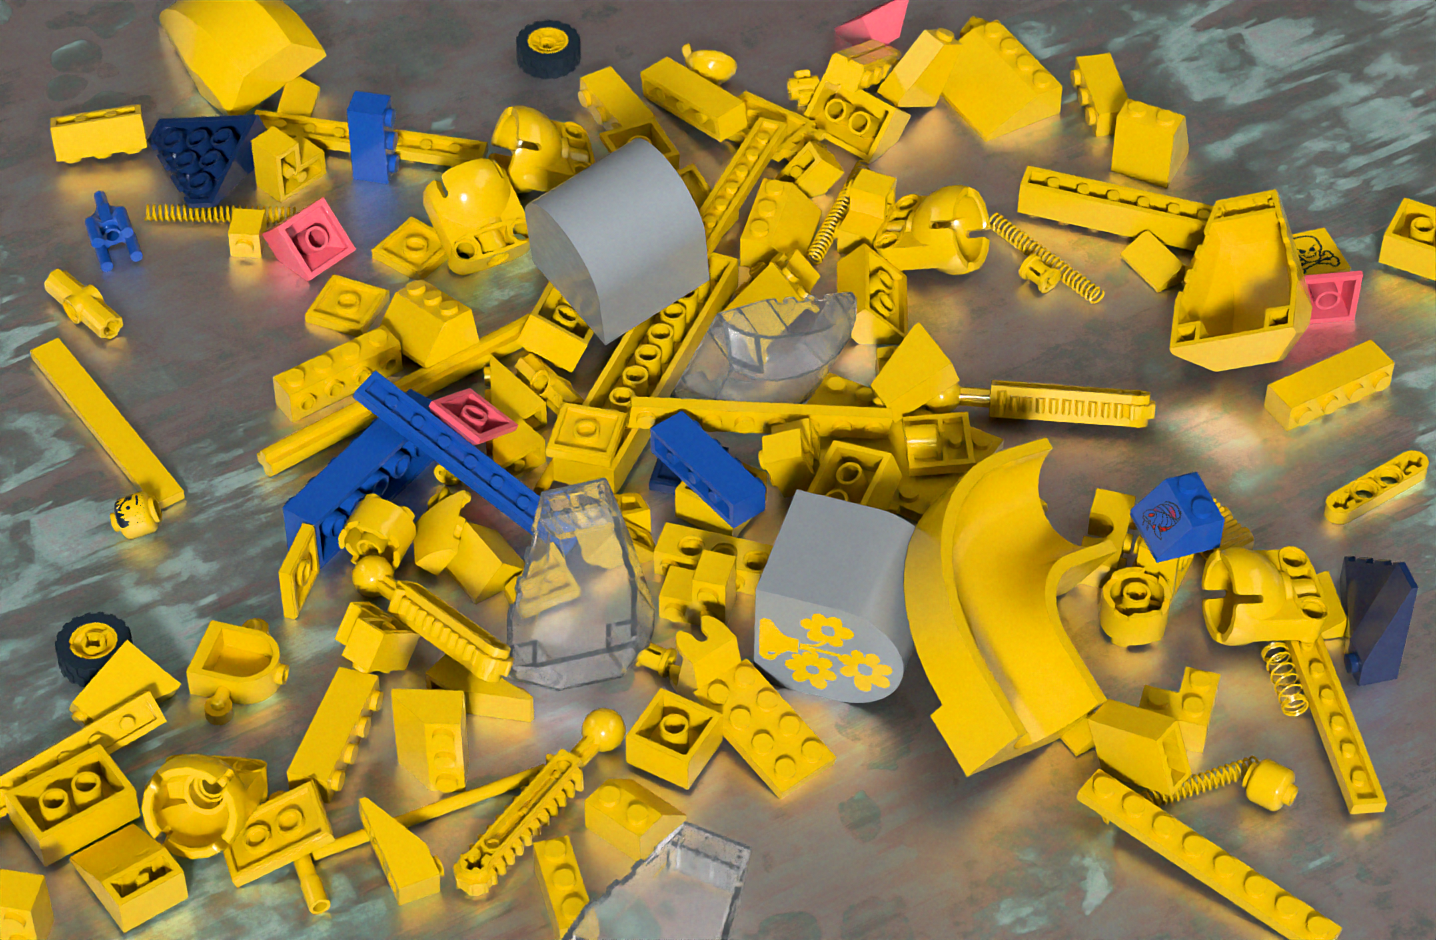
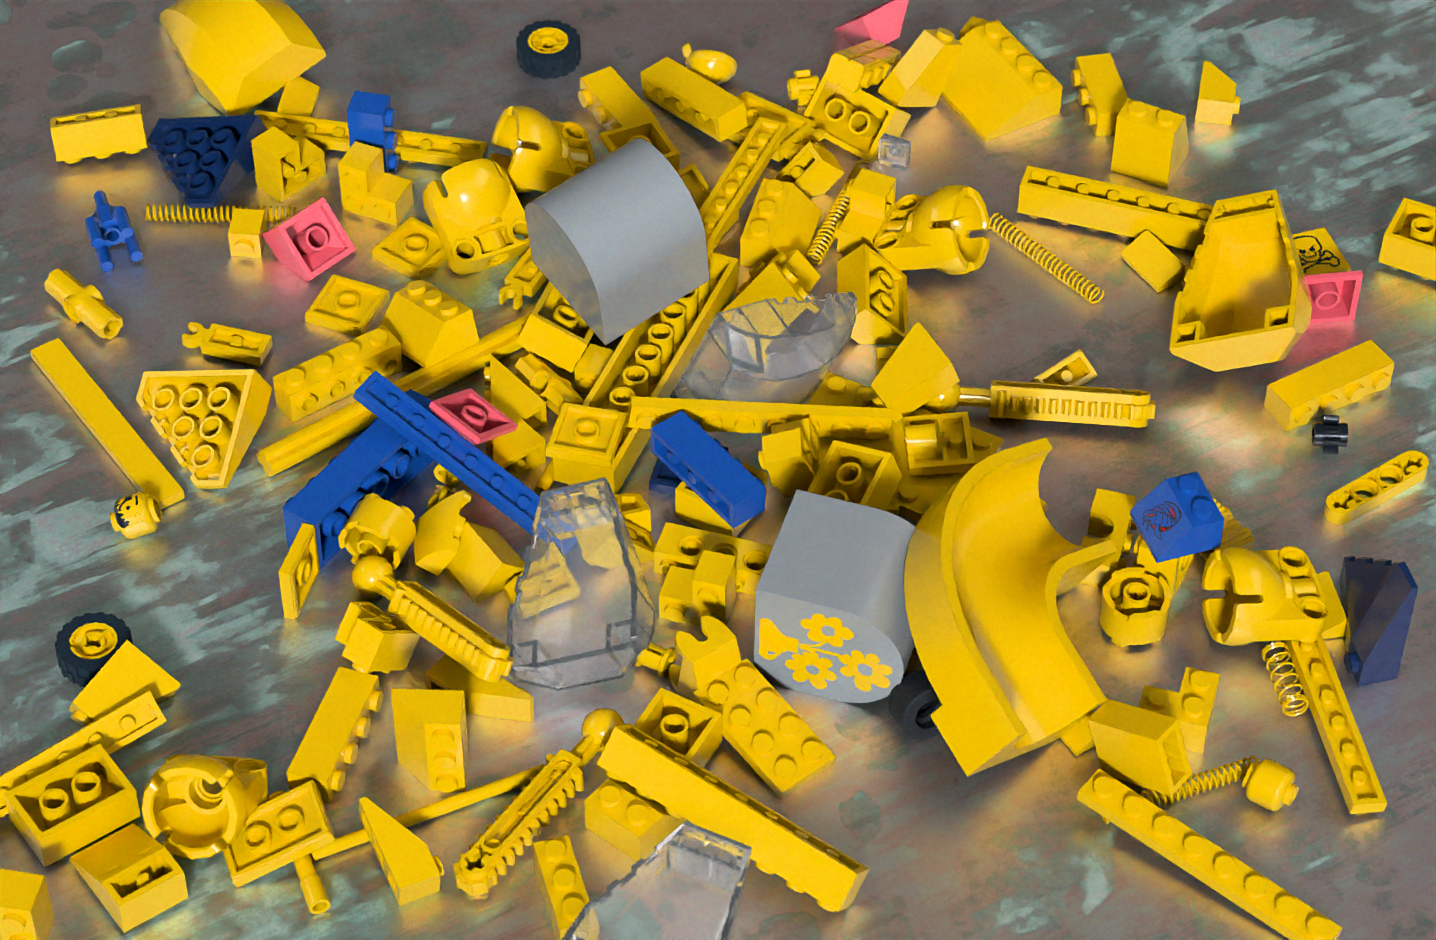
(206, 417): none -> yellow slope
(229, 343): none -> yellow plate
(235, 667): yellow piece -> none
(371, 190): none -> yellow brick
(522, 280): none -> yellow plate
(590, 367): none -> yellow brick
(718, 806): none -> yellow brick
(894, 152): none -> clear plate
(913, 704): none -> black tyre
(1040, 280): yellow bush -> none
(1070, 371): none -> yellow slope
(1216, 97): none -> yellow slope
(1329, 434): none -> black gear

